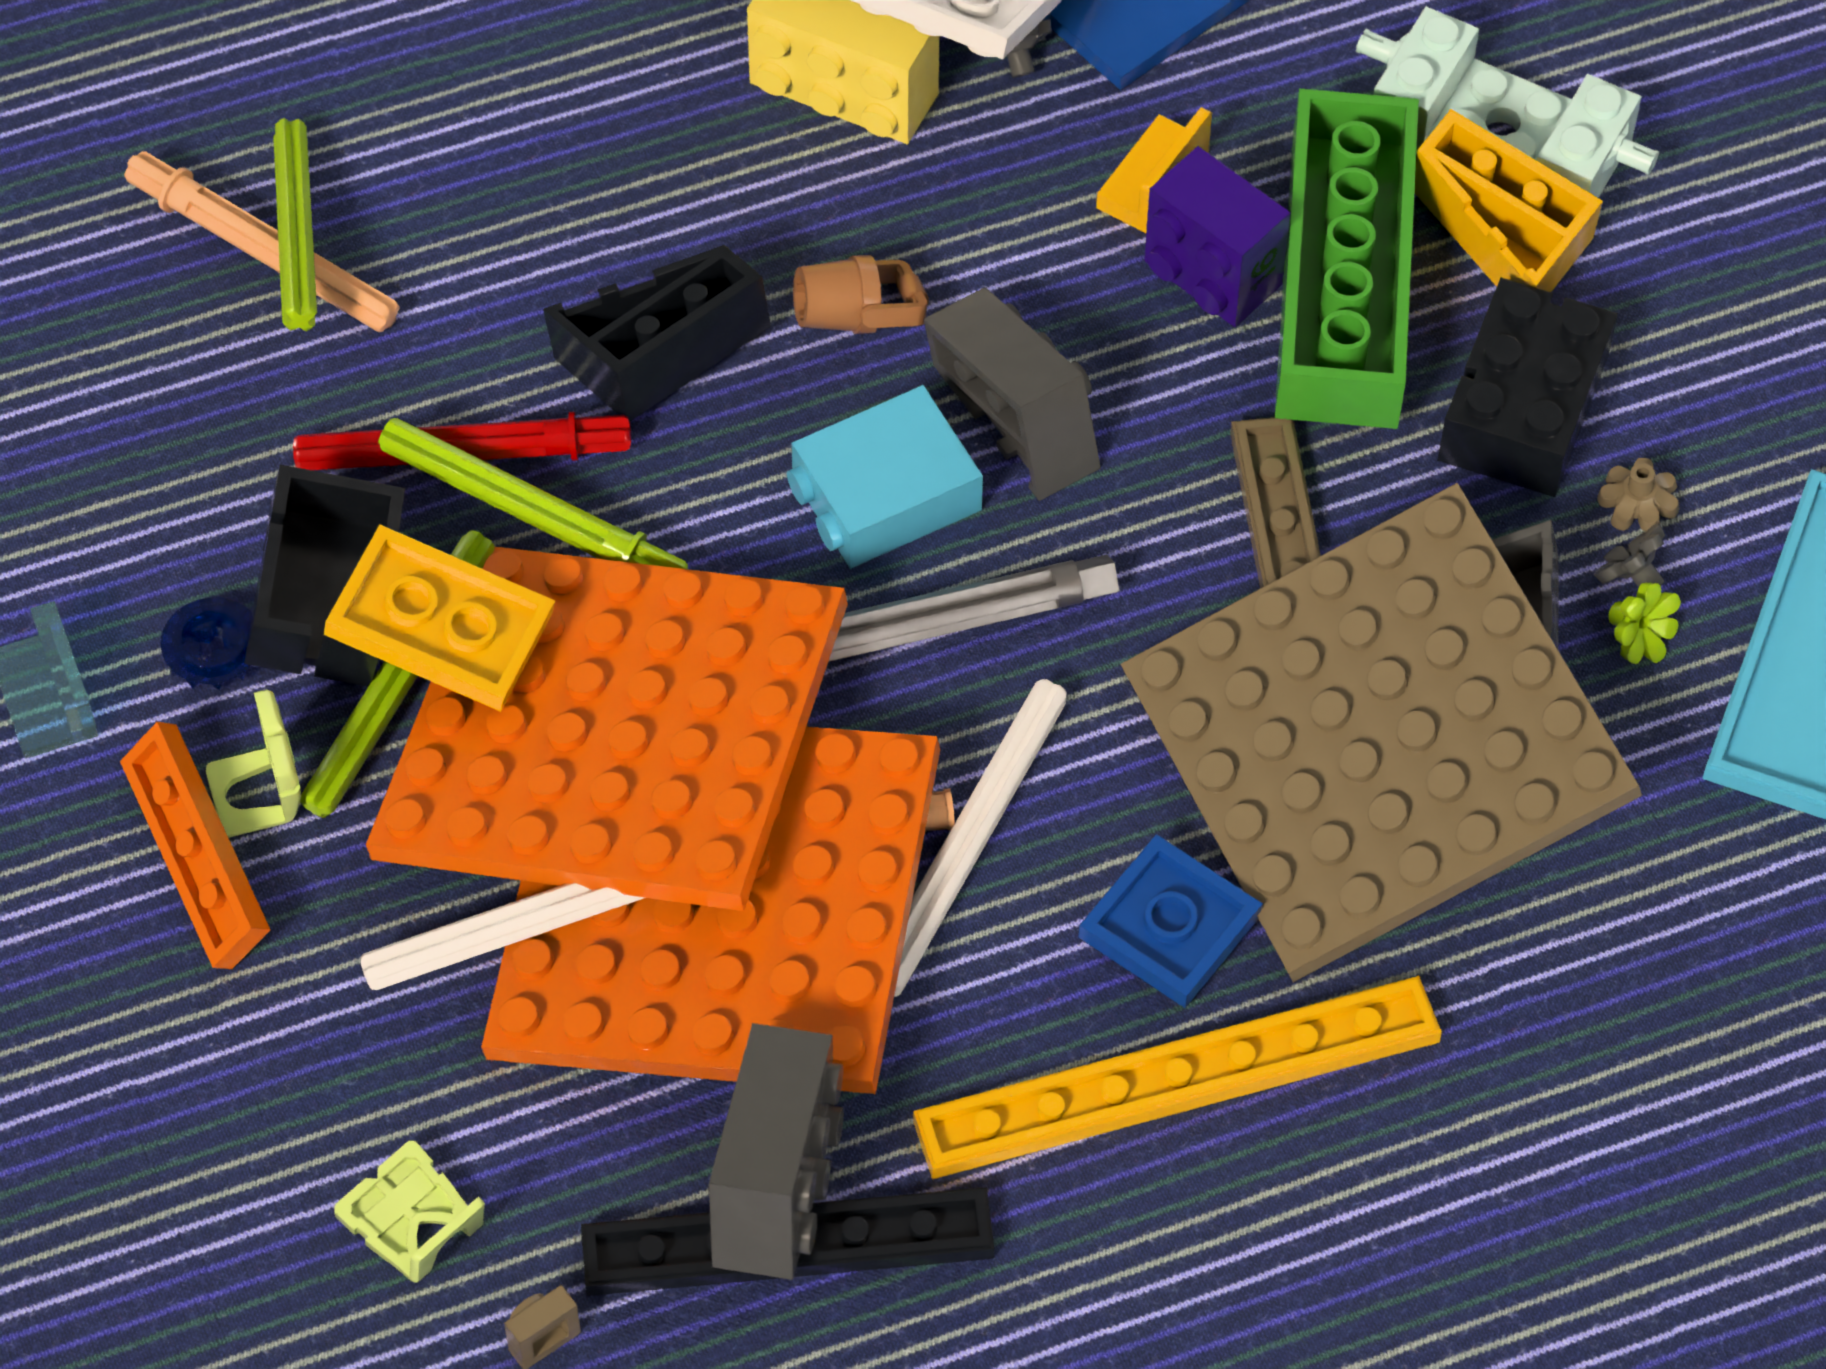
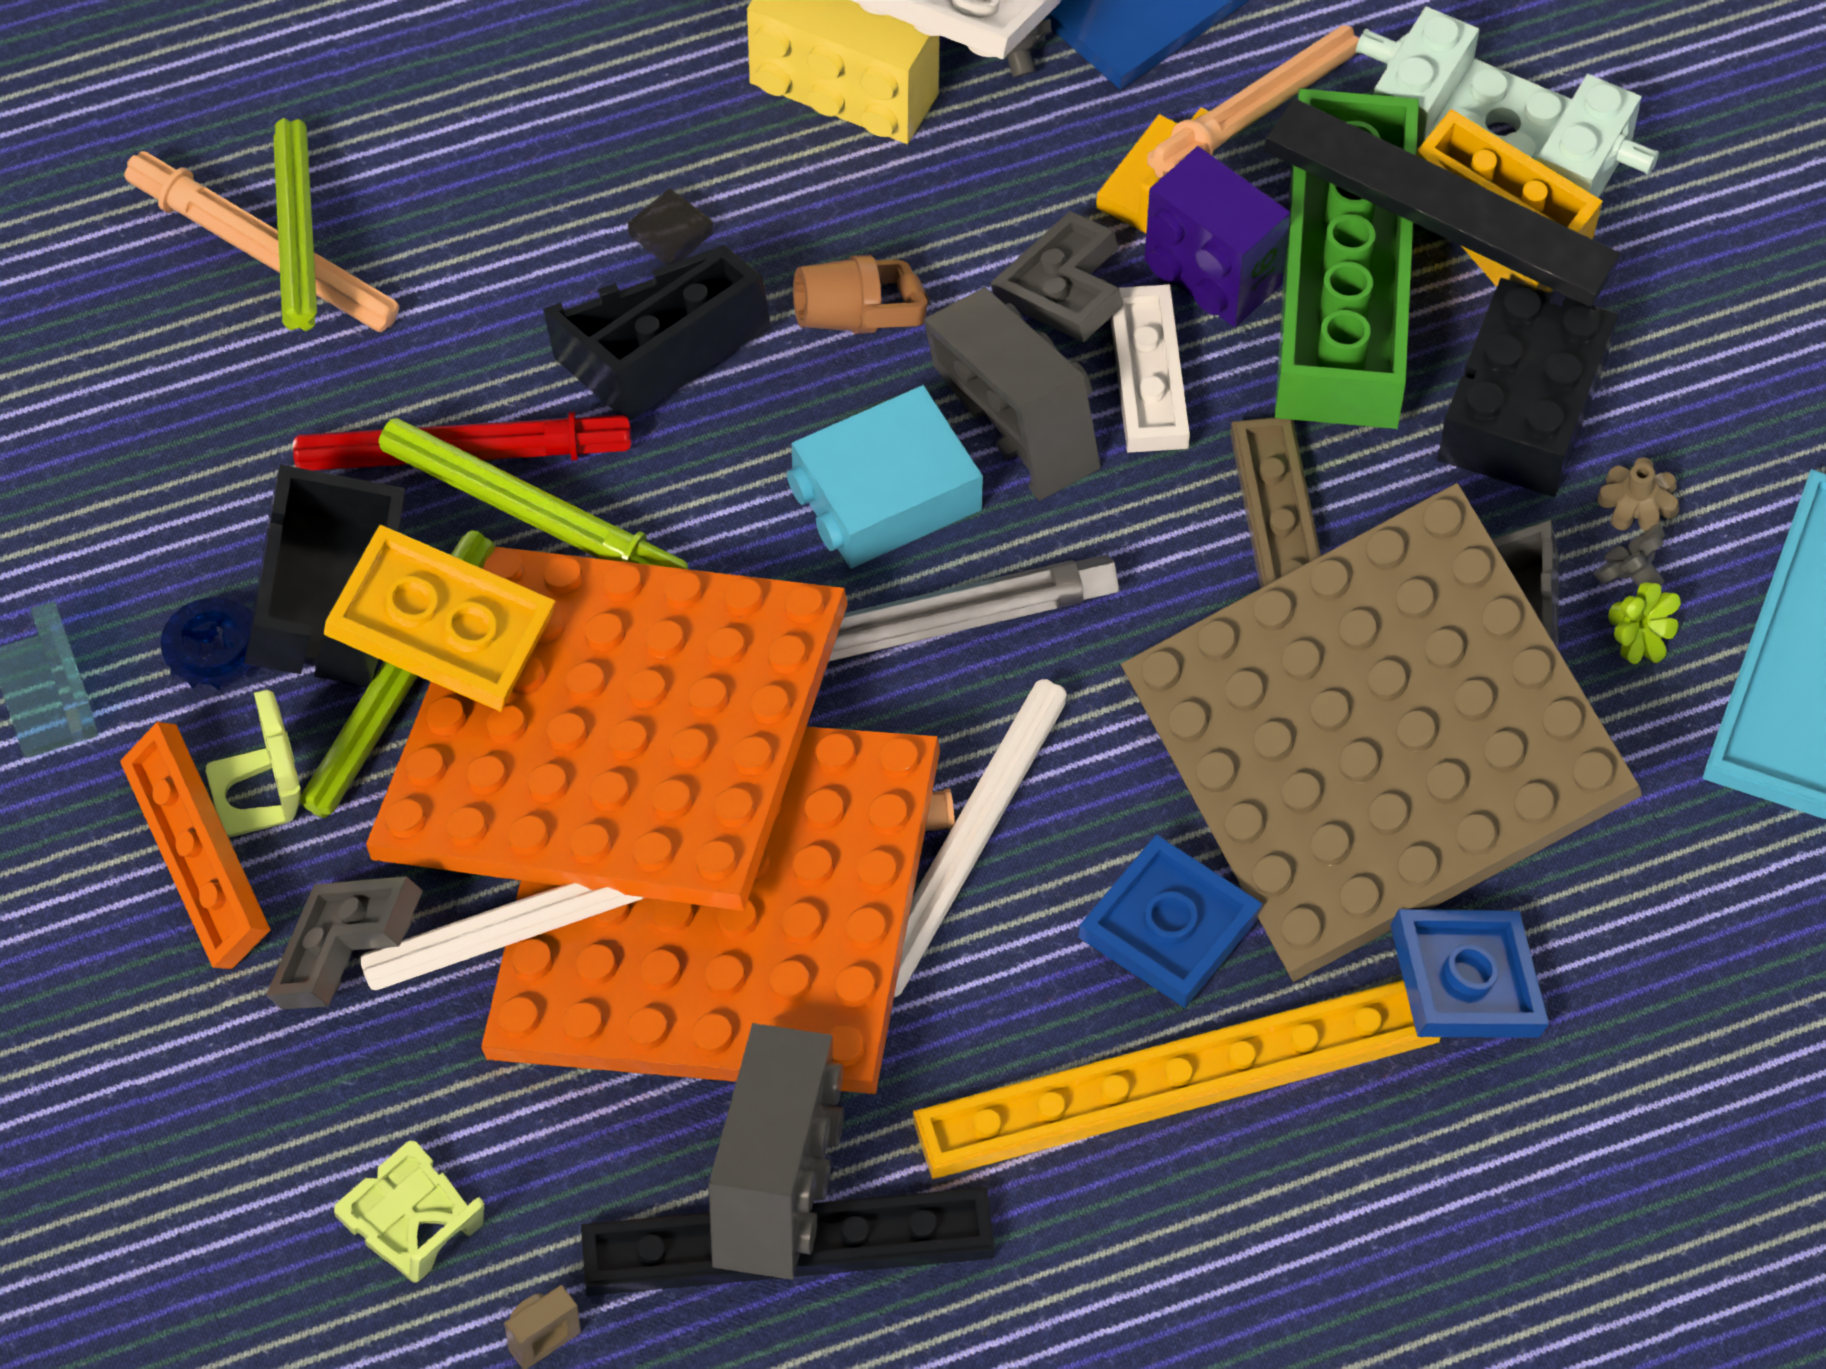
(333, 924): none -> dark grey plate
(670, 227): none -> clear smoke tile
(1055, 278): none -> dark grey plate
(1149, 370): none -> white plate
(1255, 100): none -> light nougat axle
(1442, 202): none -> black tile
(1468, 973): none -> blue plate

